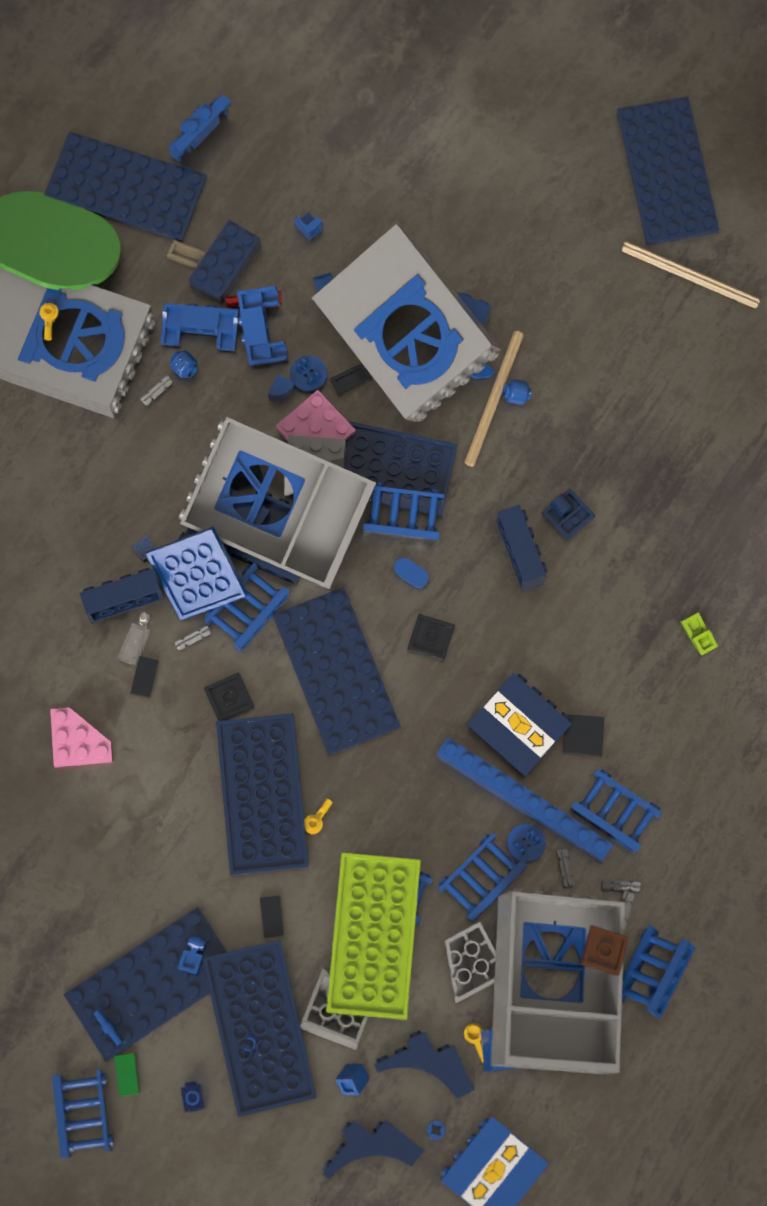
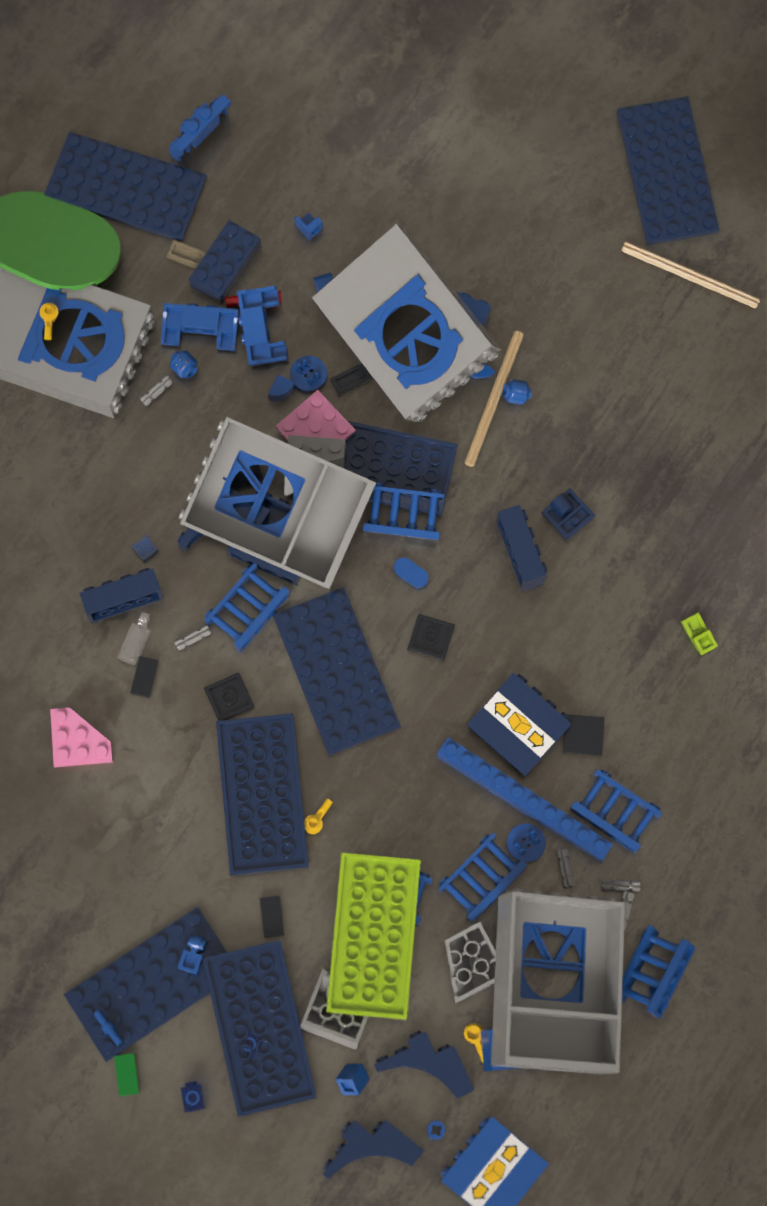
(65, 1126): blue fence -> none
(196, 573): plate -> none
(604, 950): reddish brown tile -> none

